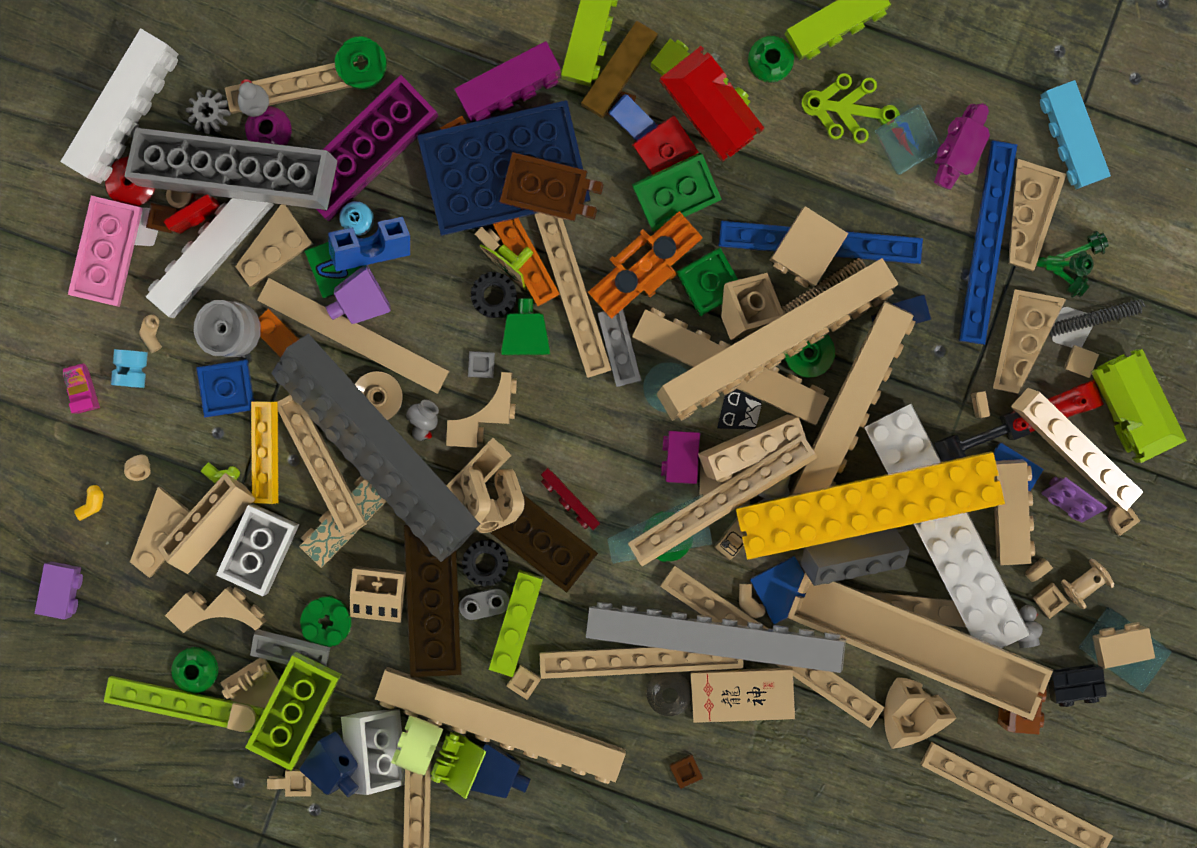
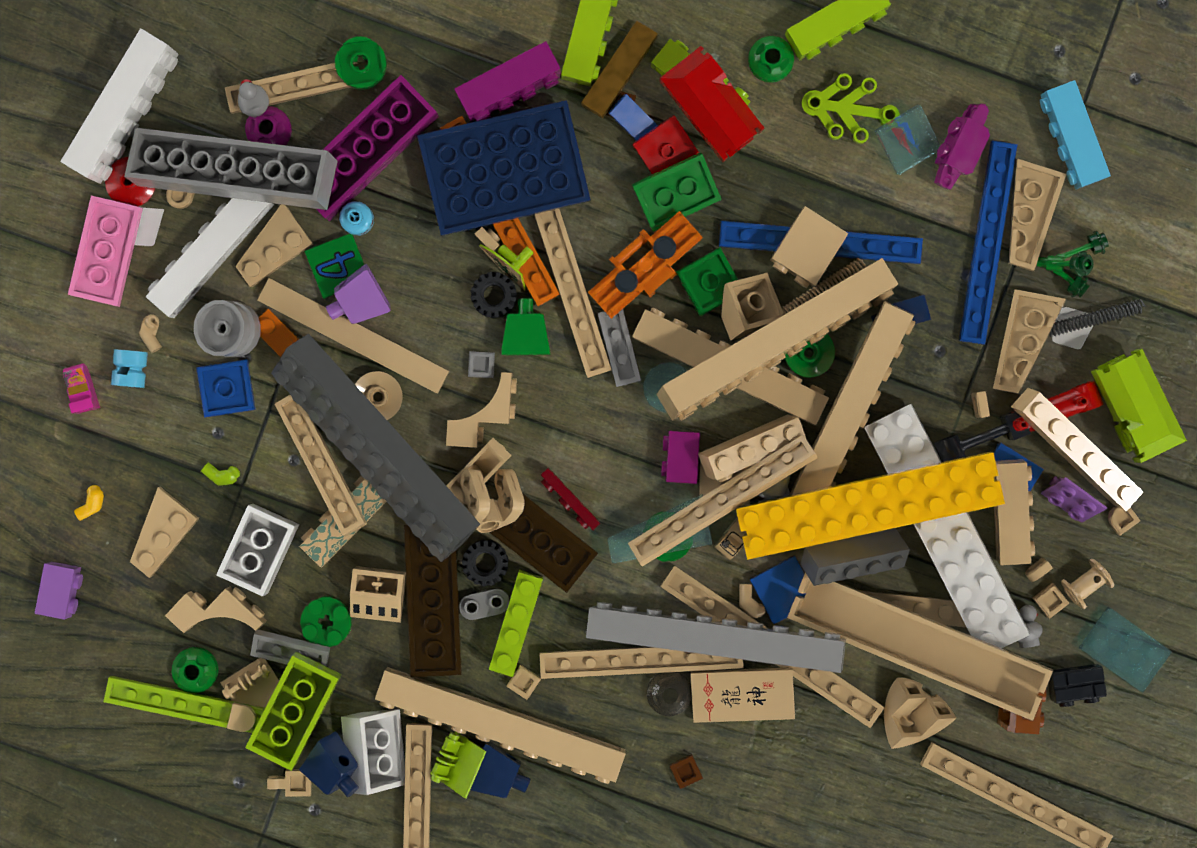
(137, 468): tan tile -> none
(157, 216): reddish brown tile -> none
(192, 214): red plate -> none
(201, 104): light grey gear -> none
(206, 523): tan brick -> none
(264, 451): yellow plate -> none
(388, 243): blue arch -> none
(417, 745): yellowish green brick -> none
(423, 418): light grey animal -> none
(548, 188): reddish brown tile -> none
(739, 411): black sticker -> none
(1081, 361): tan tile -> none
(1123, 645): tan brick -> none

